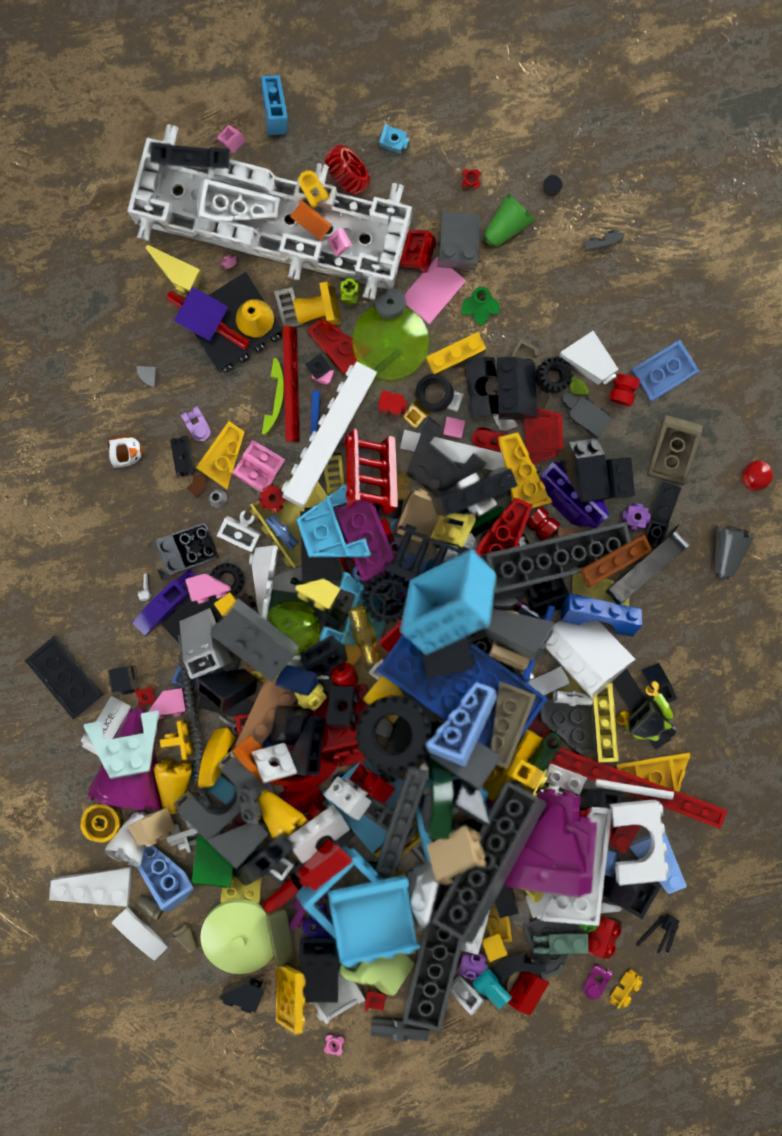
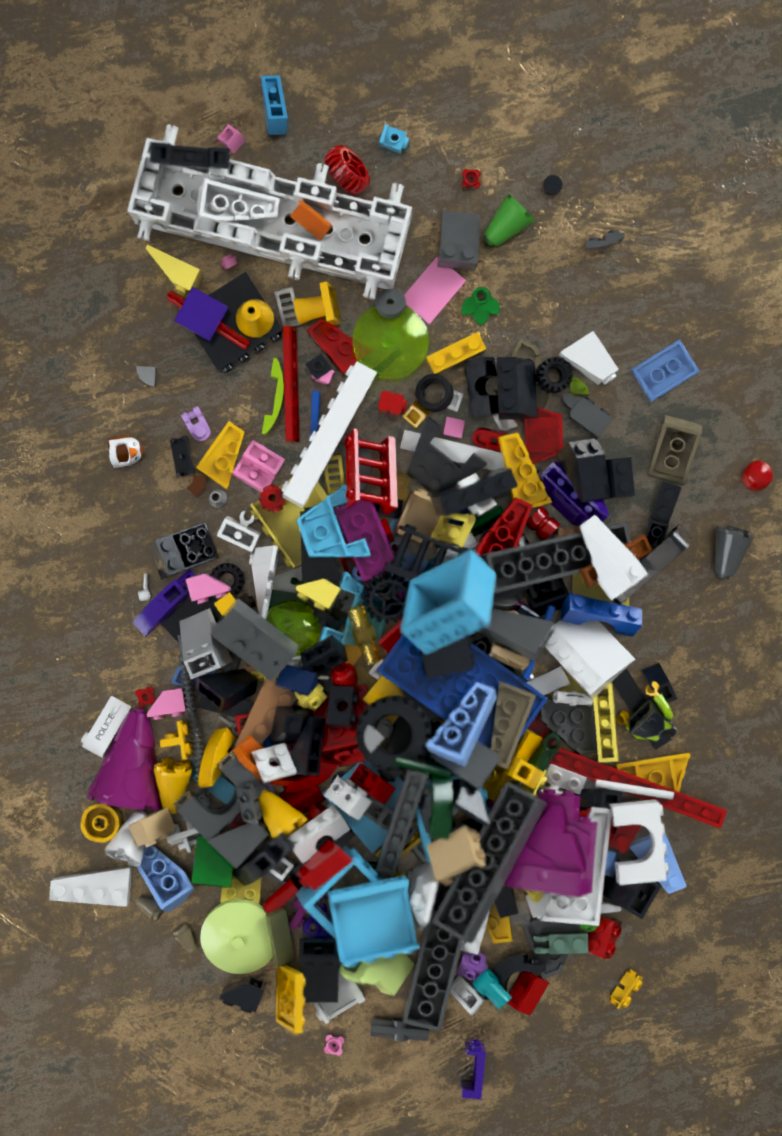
(64, 677): black tile -> none
(123, 680): black arch -> none
(126, 754): light aqua wing -> none
(139, 934): white slope -> none
(281, 531): medium blue pin -> none
(309, 182): yellow plate -> none
(339, 242): bright pink plate -> none
(349, 291): lime piece -> none
(372, 738): none -> light grey tile
(375, 999): red panel -> none
(418, 250): red bracket -> none
(422, 767): none -> dark green bar
(473, 1088): none -> dark purple panel
(494, 947): yellow panel -> none
(593, 988): magenta plate -> none
(613, 562): none -> white wedge
(624, 389): red wheel -> none
(632, 523): medium lavender brick -> none
(670, 924): black plant -> none

